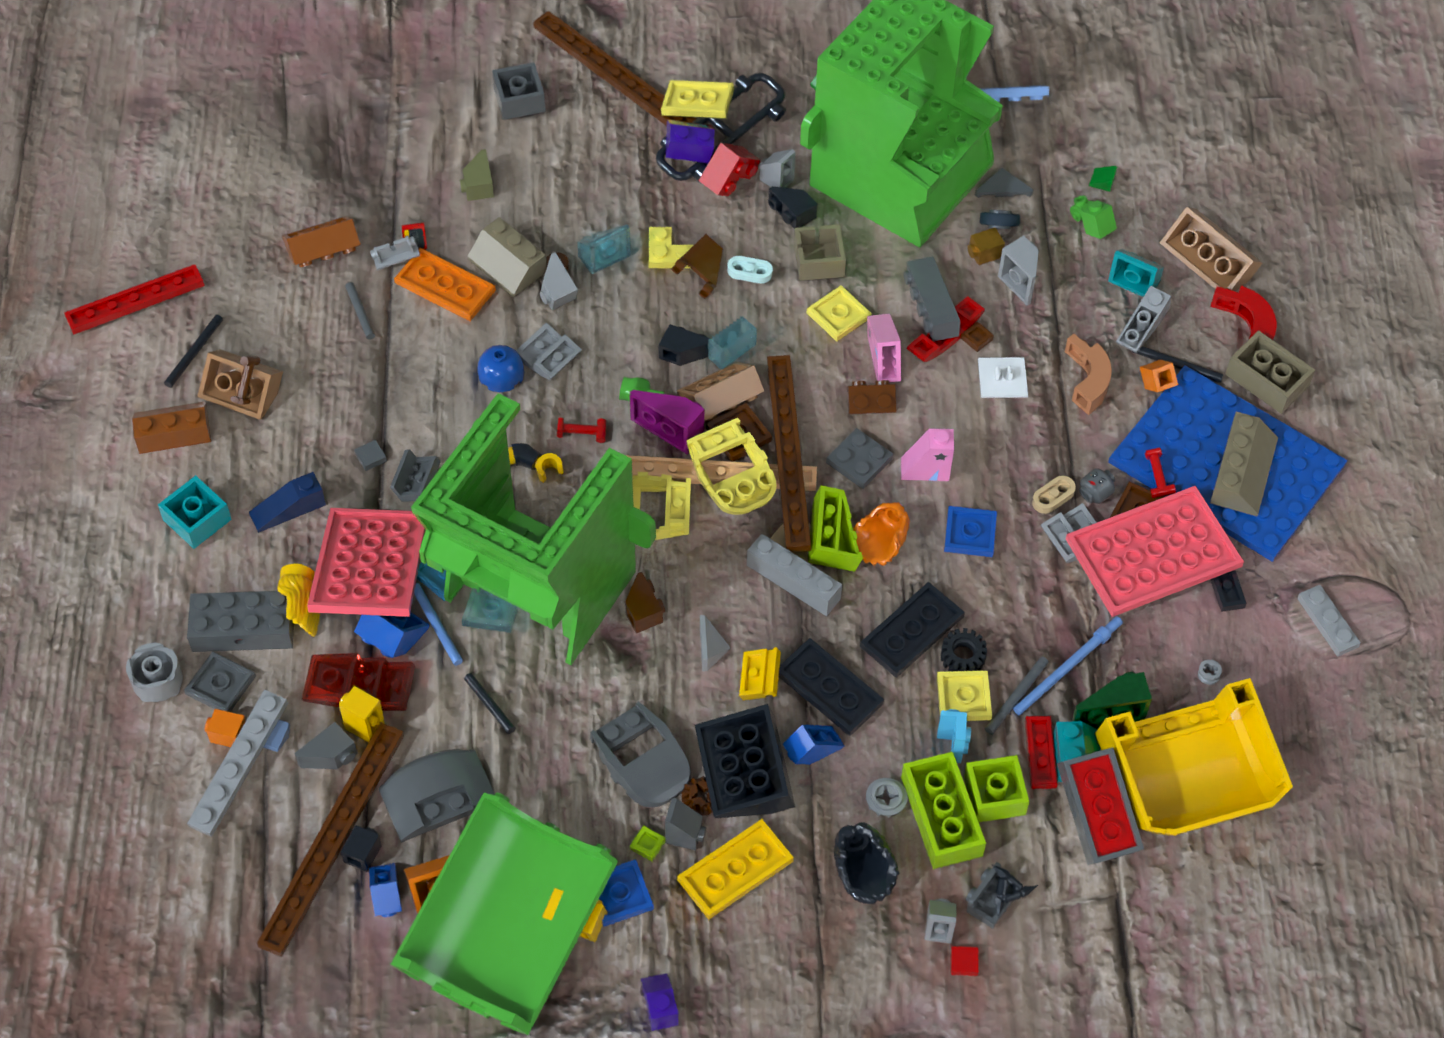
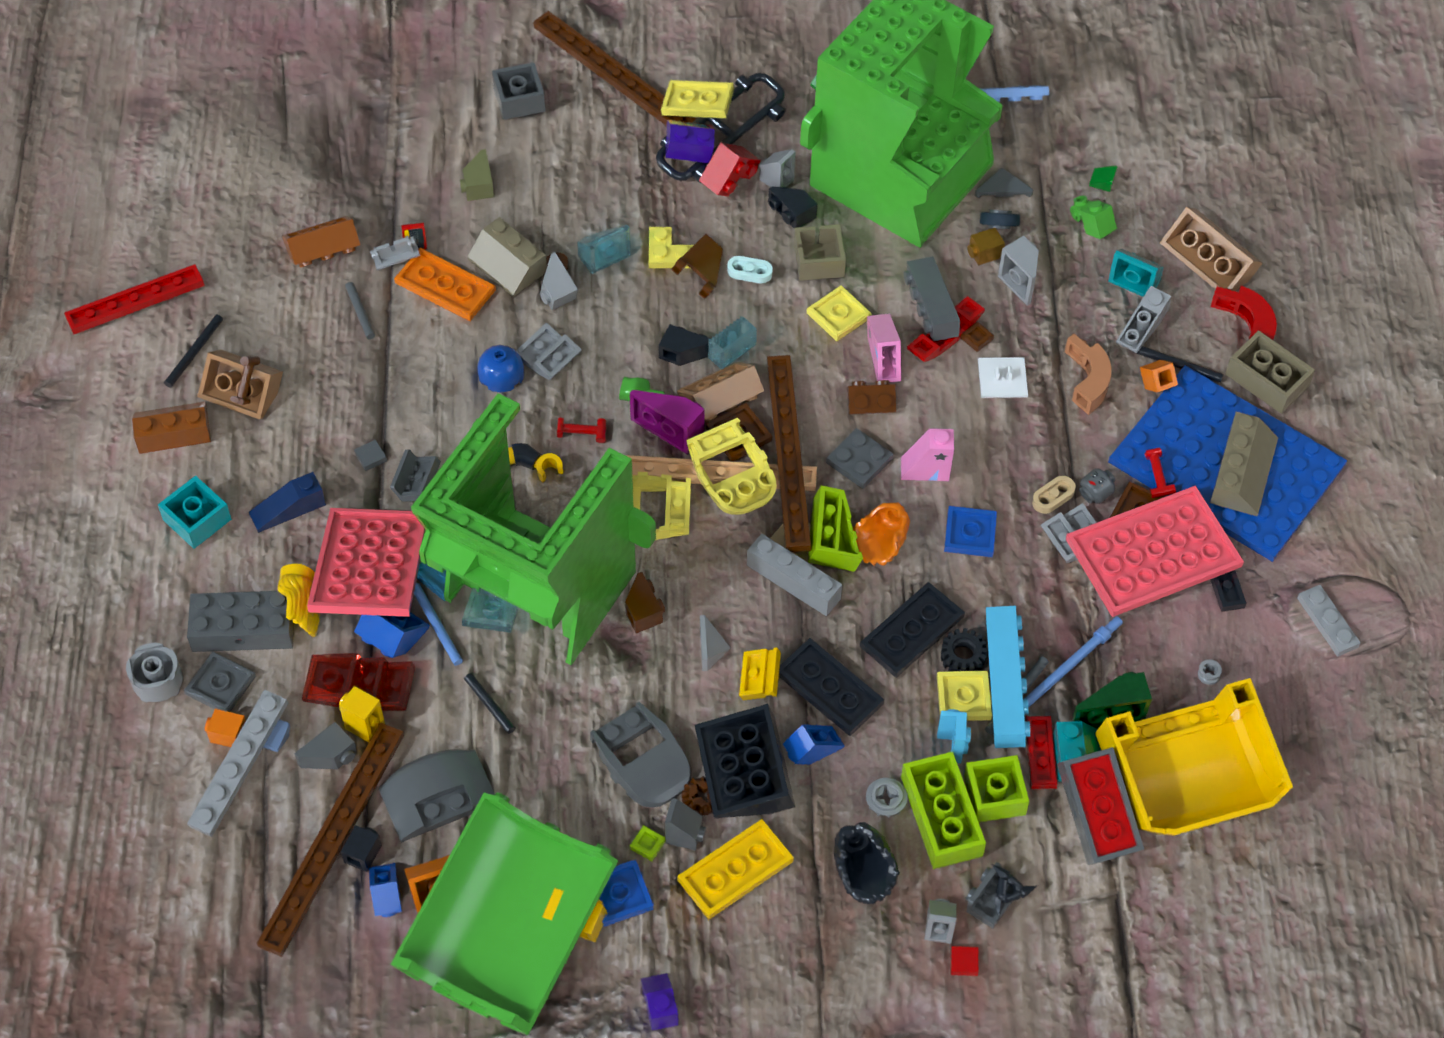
(1005, 677): none -> medium azure brick

